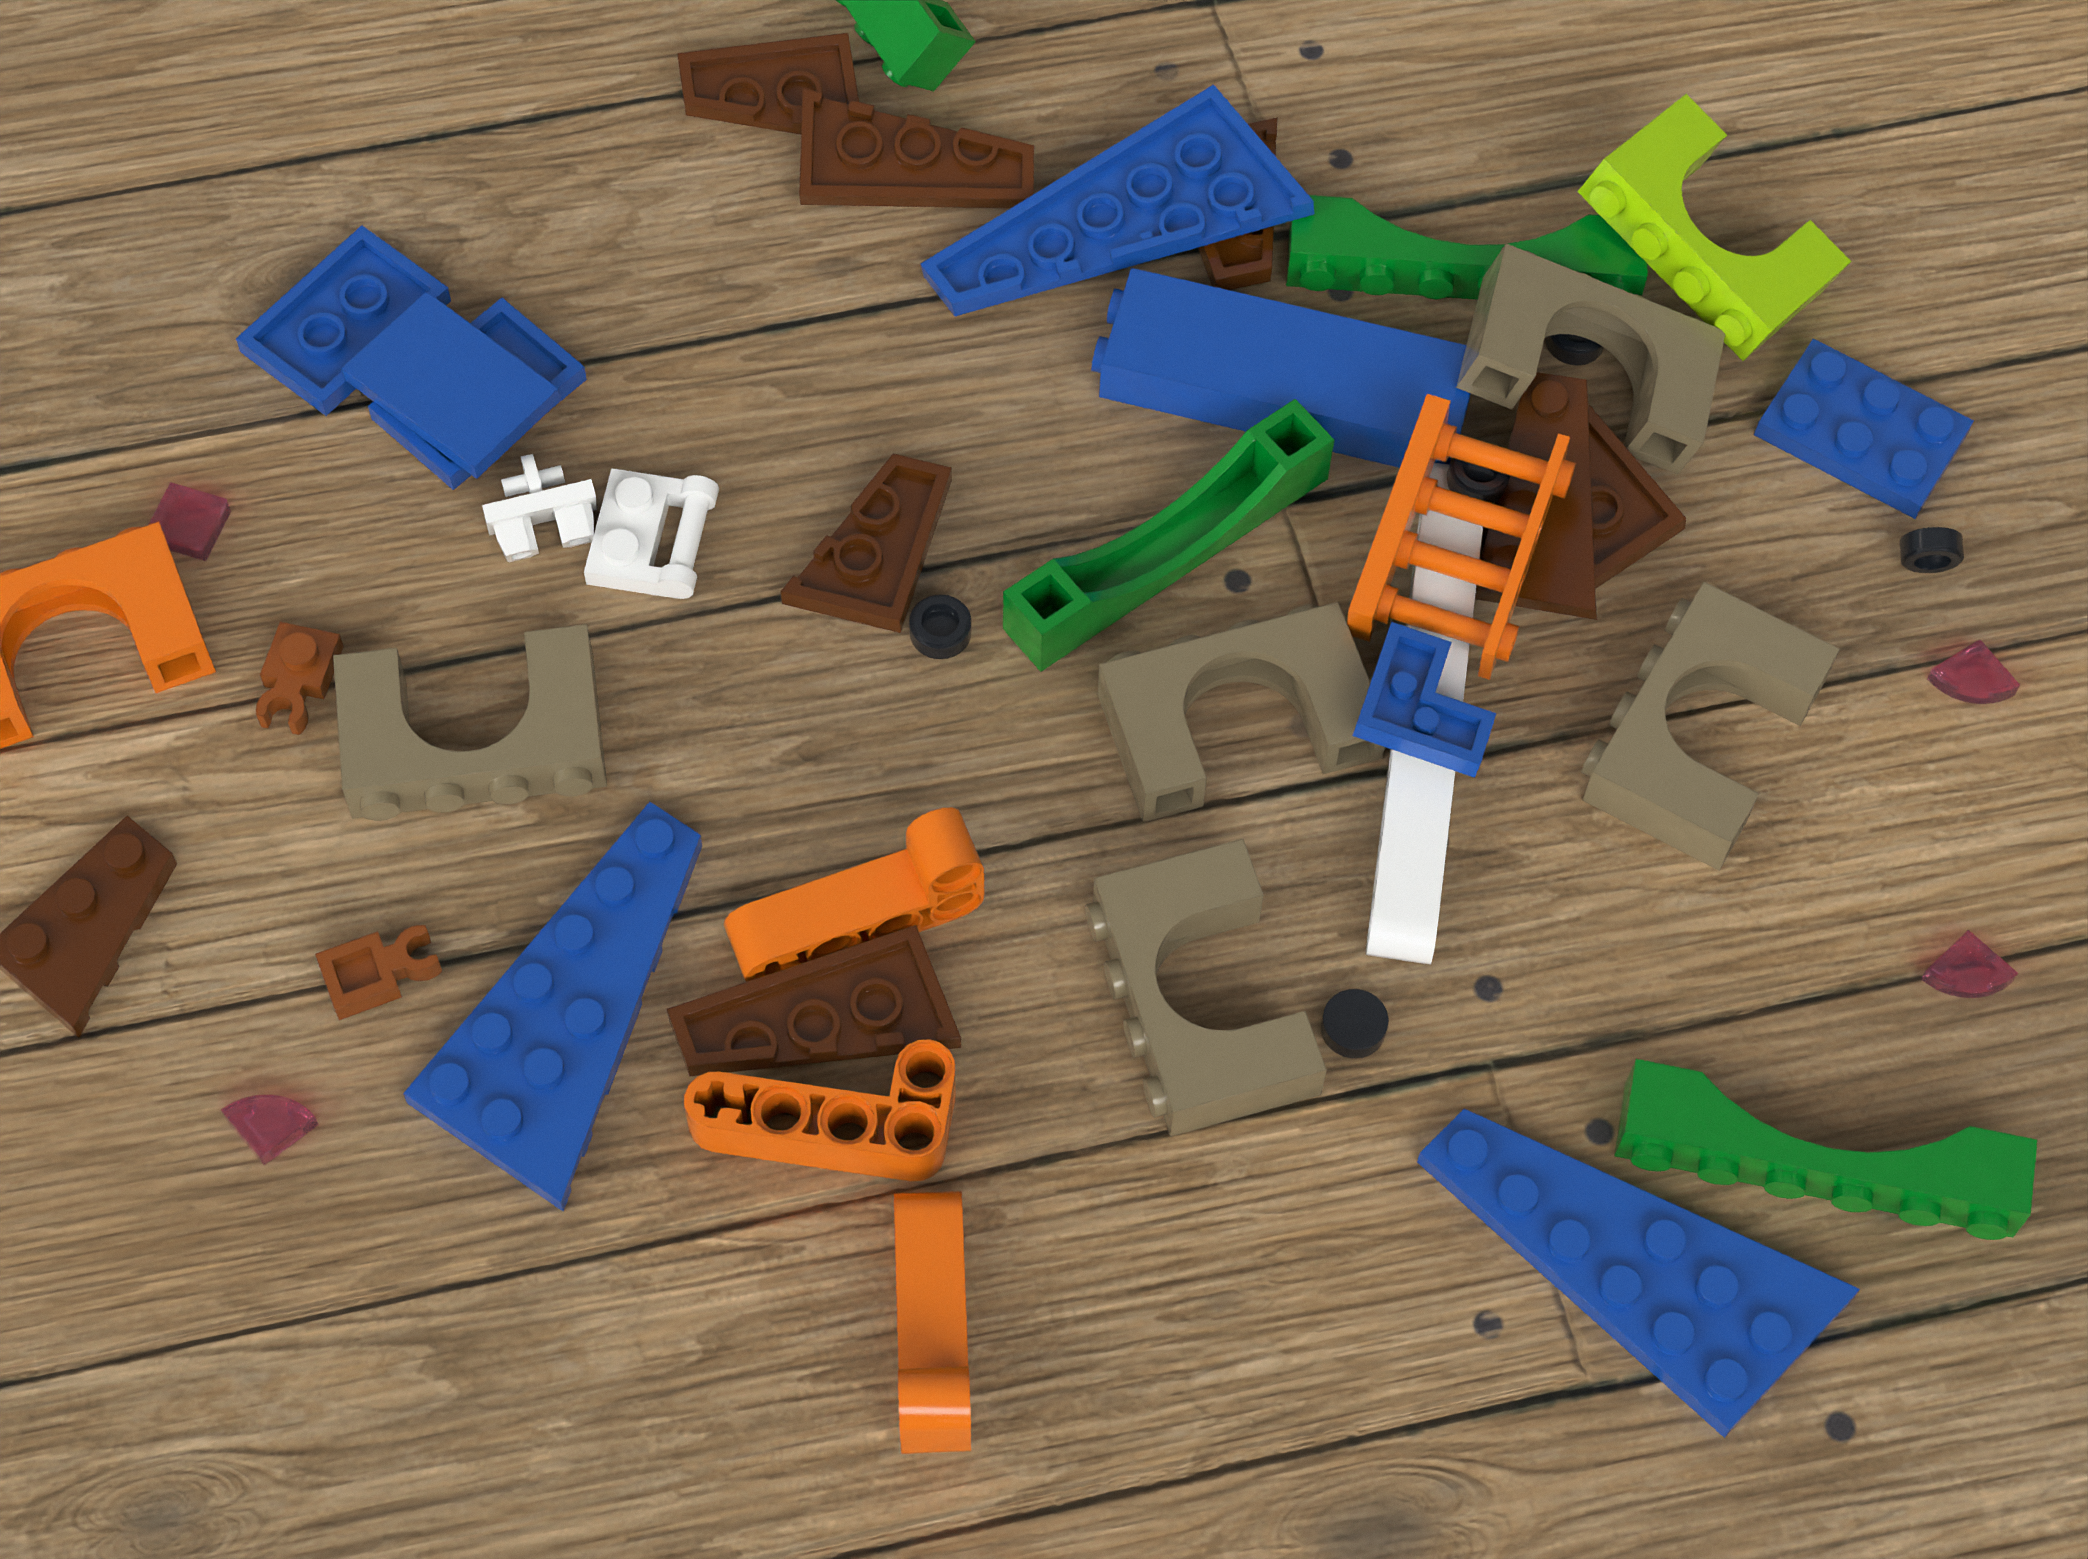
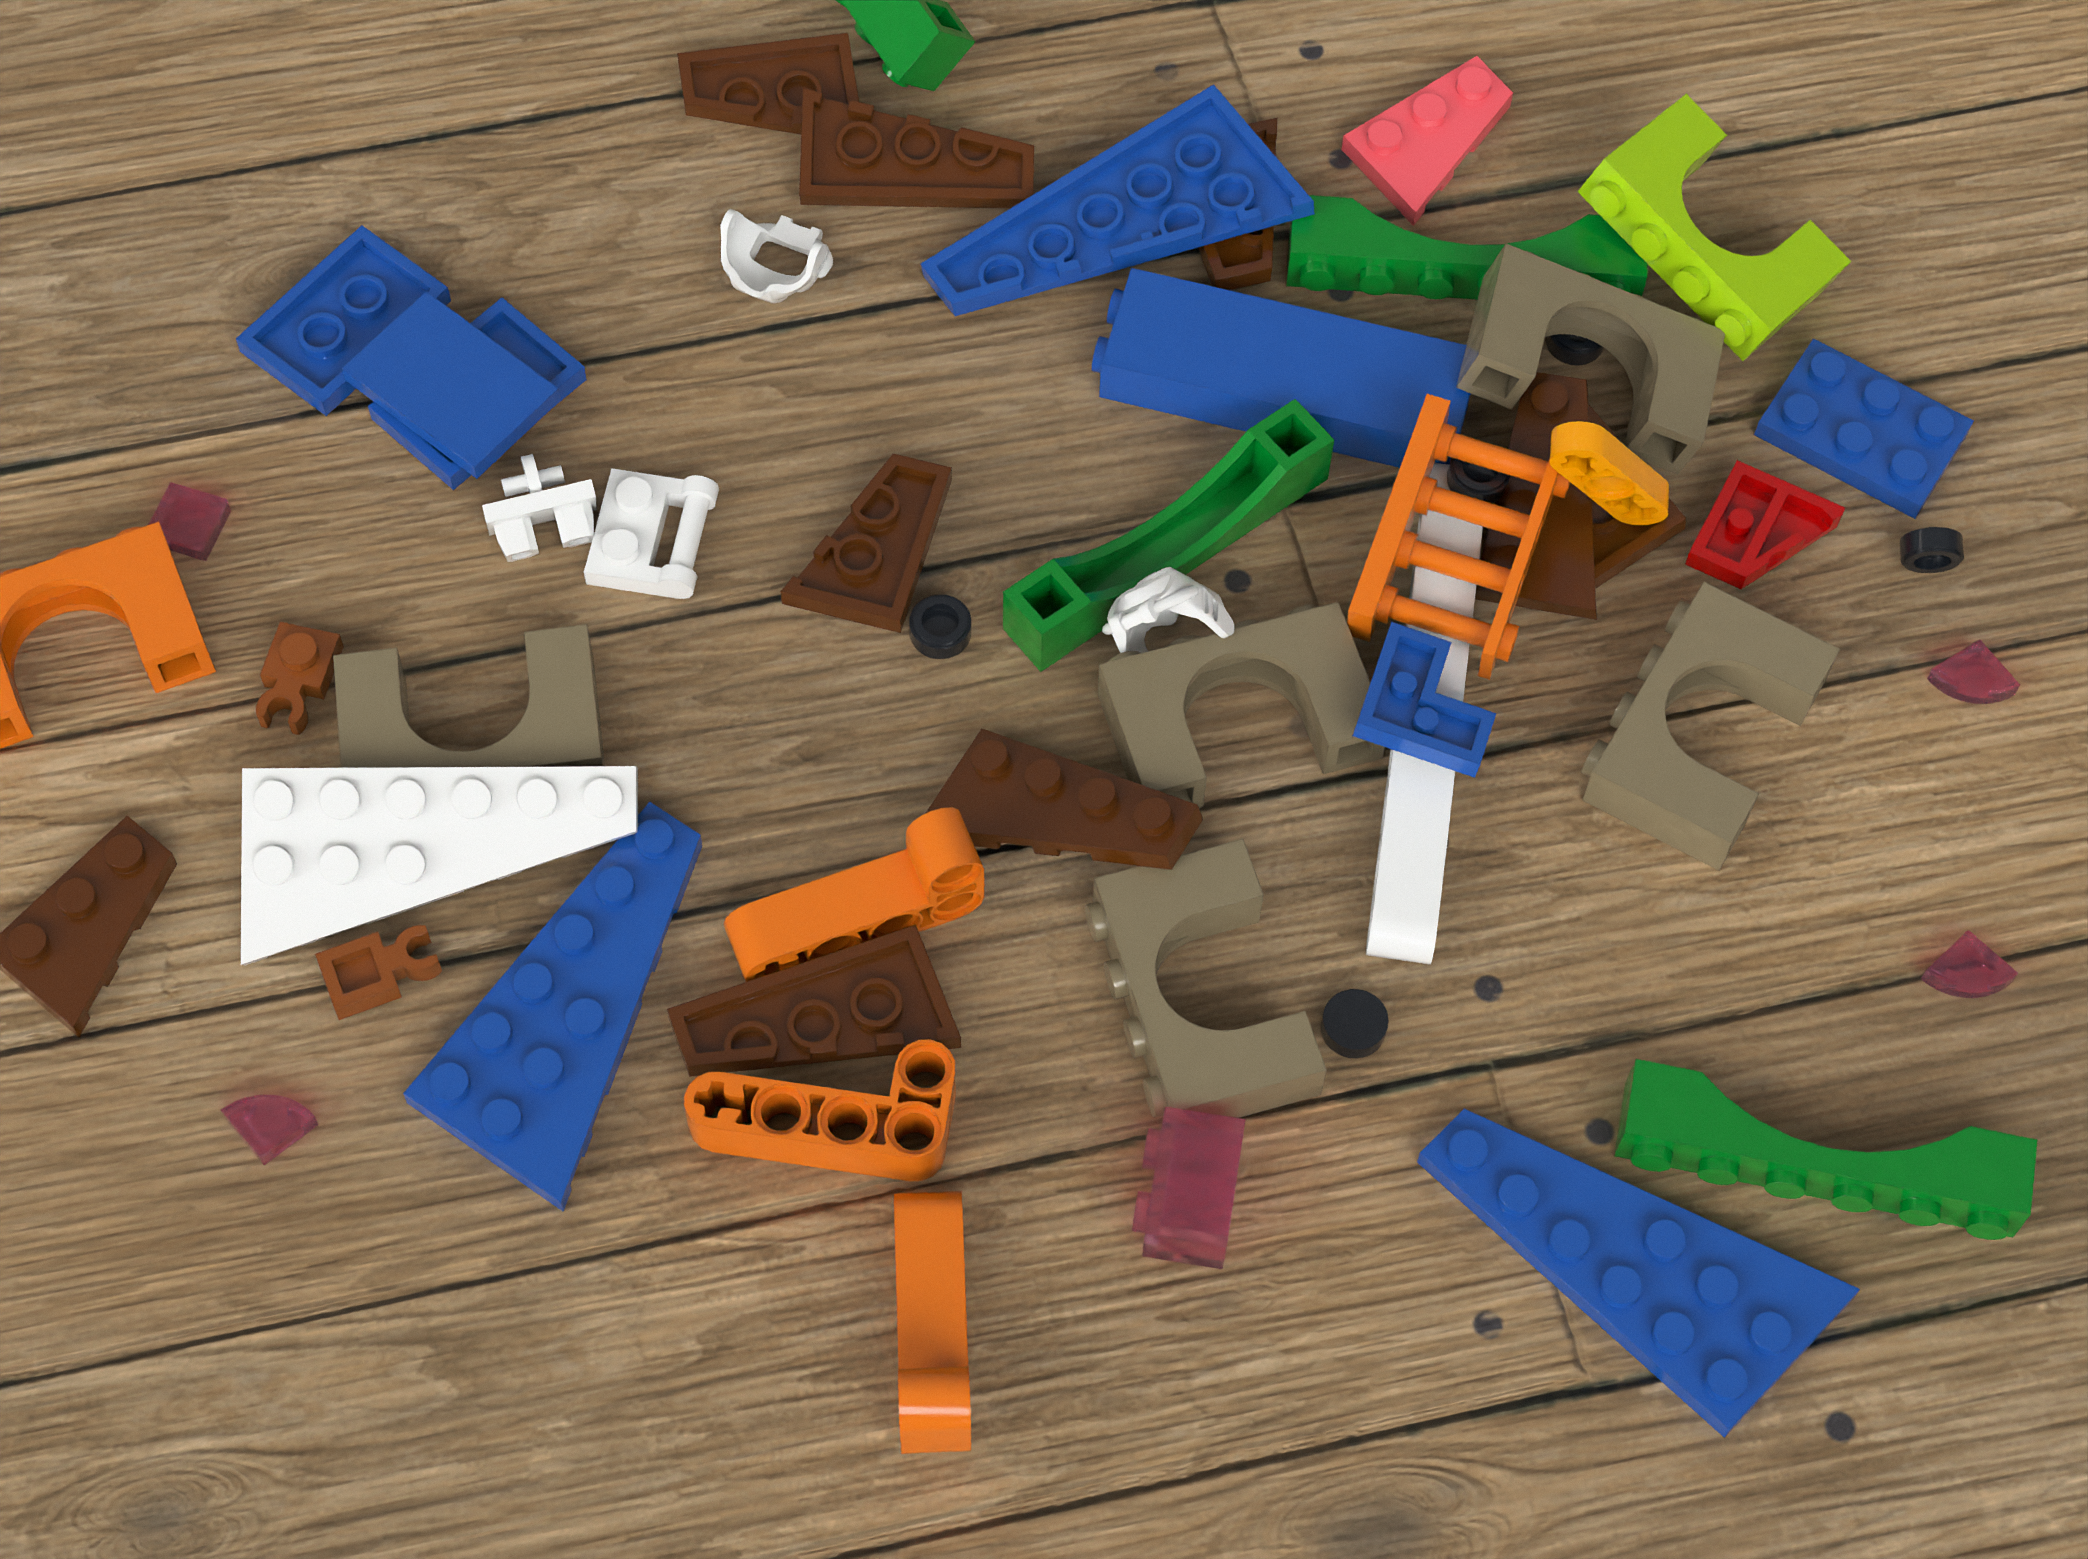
(380, 841): none -> white wing
(742, 241): none -> white helmet
(1058, 805): none -> reddish brown wing
(1158, 602): none -> white helmet
(1191, 1188): none -> clear pink brick
(1425, 137): none -> coral wing
(1609, 473): none -> light orange beam
(1758, 526): none -> red wing

